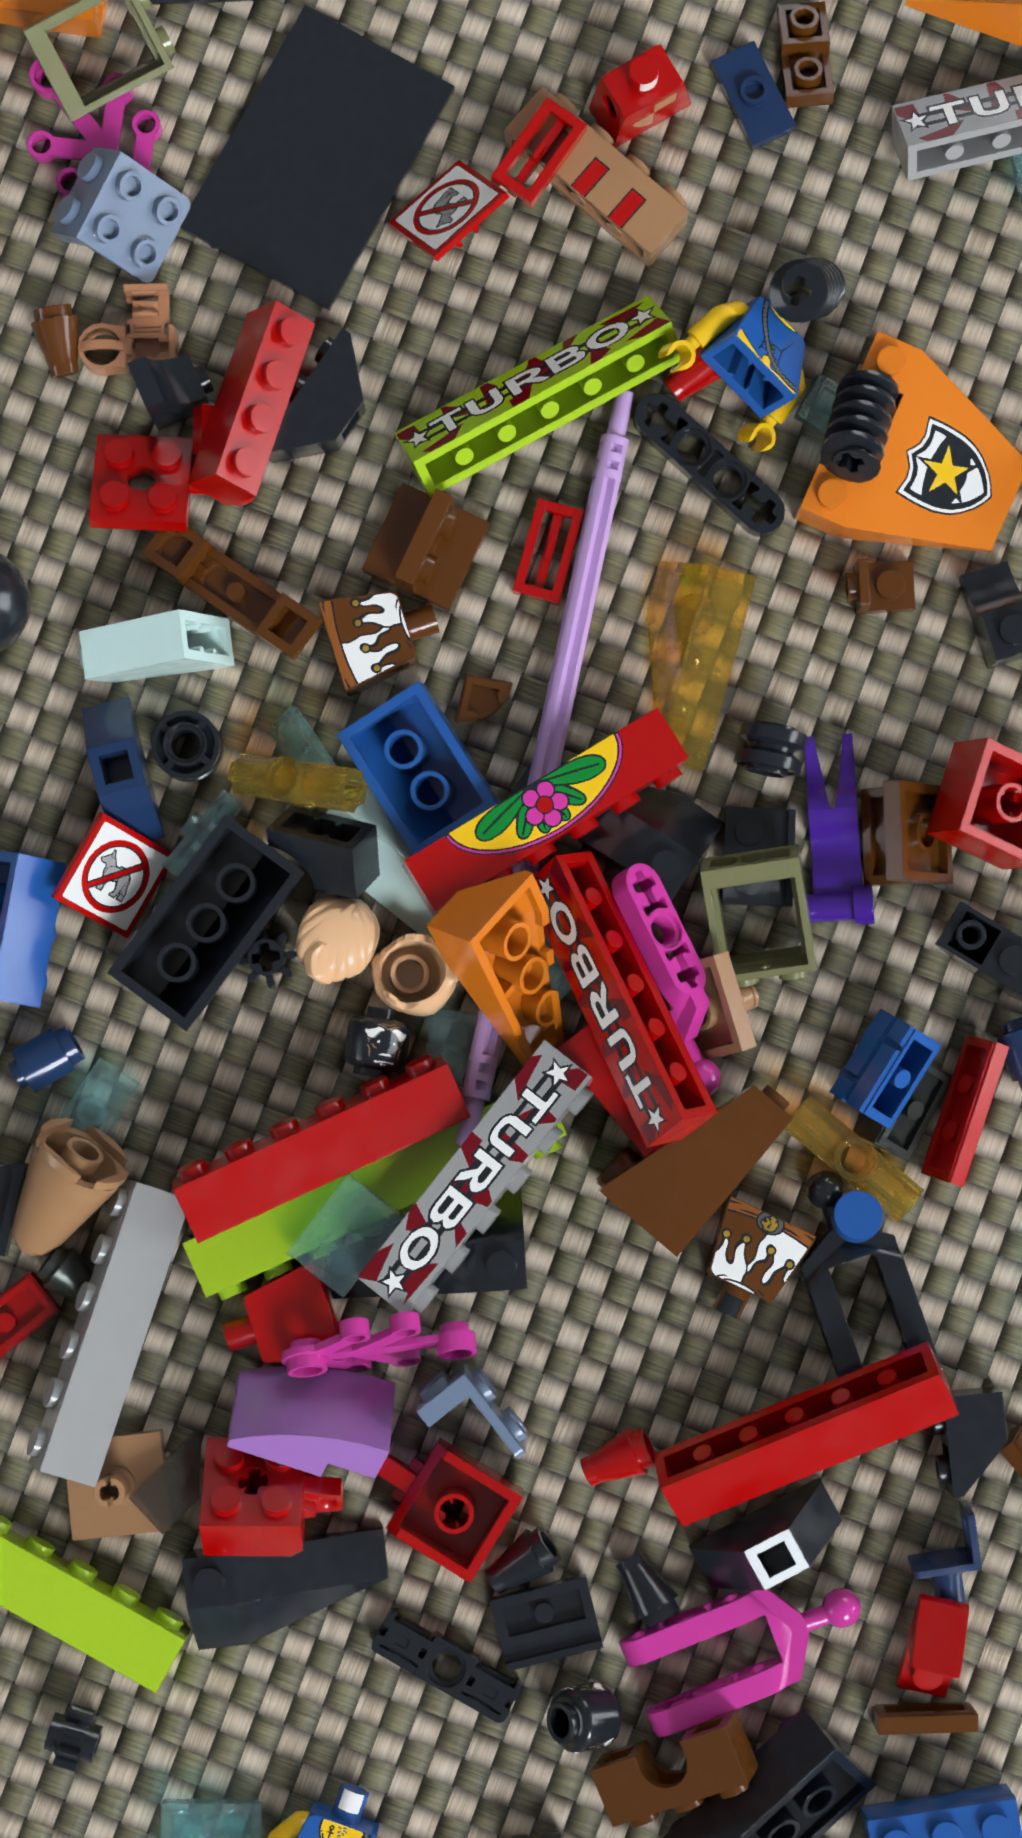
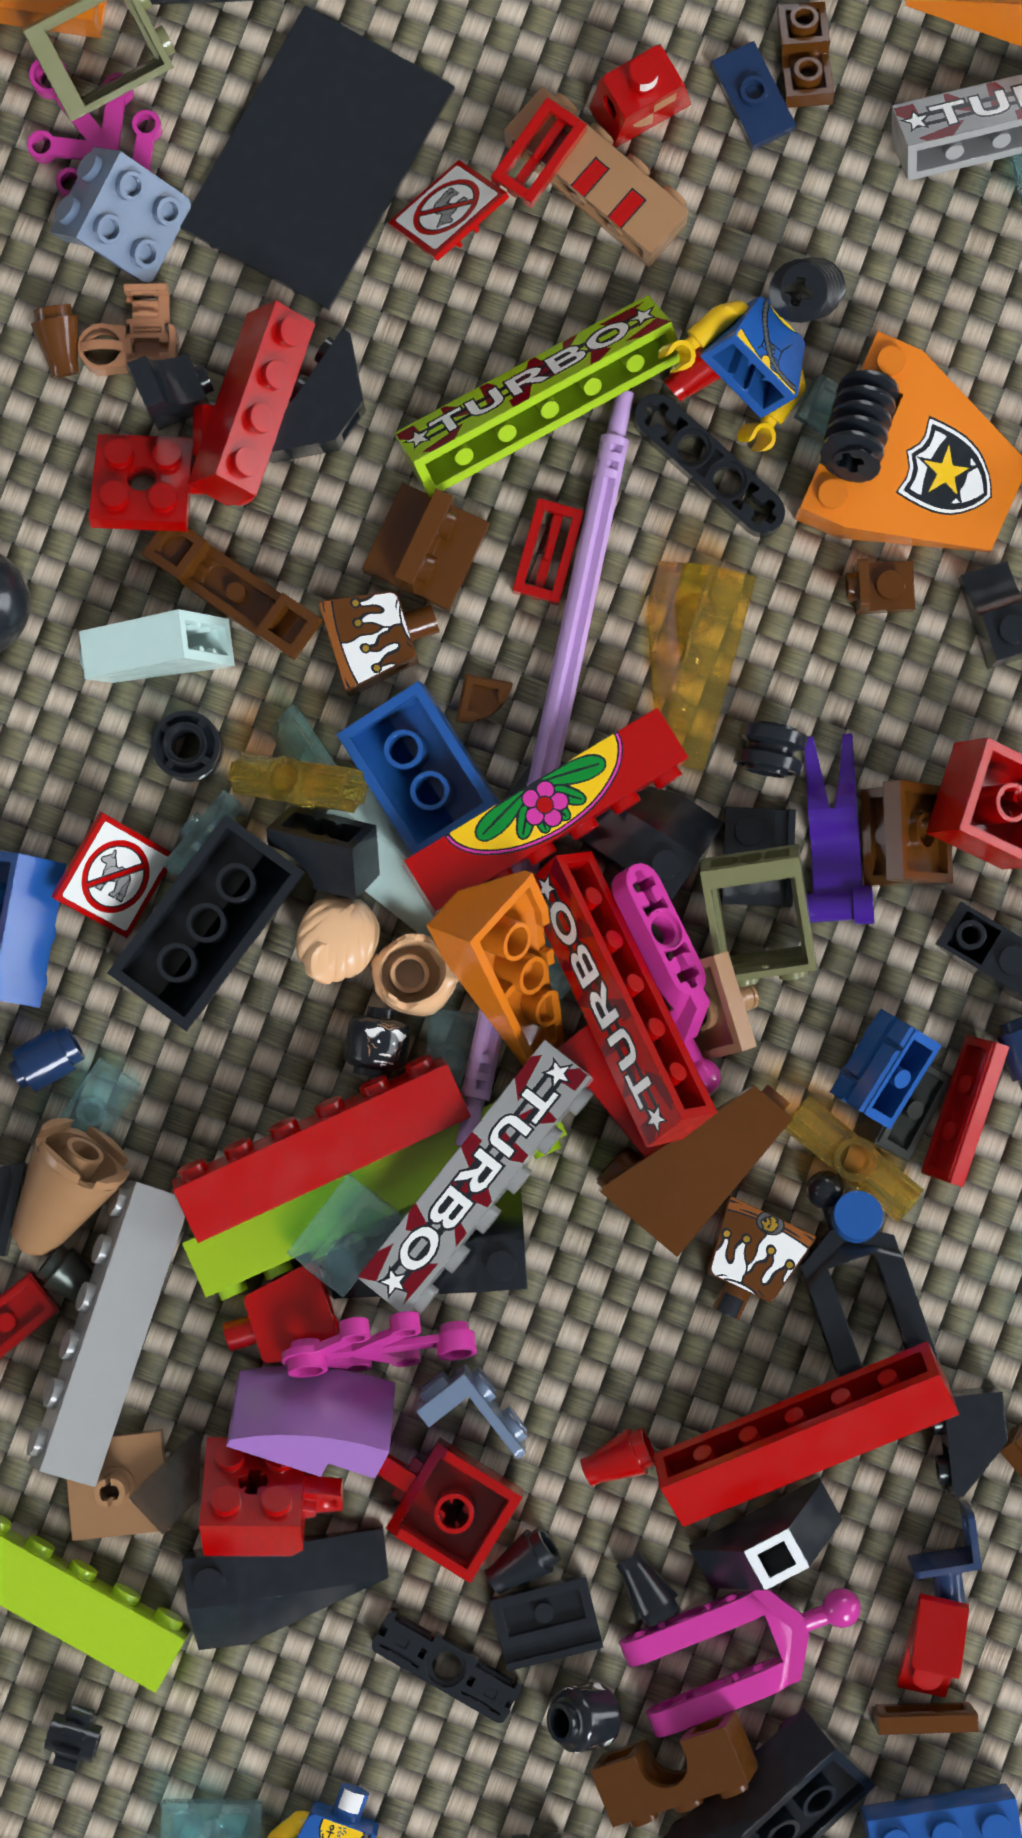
(121, 767): dark blue slope -> none
(278, 966): black gear -> none

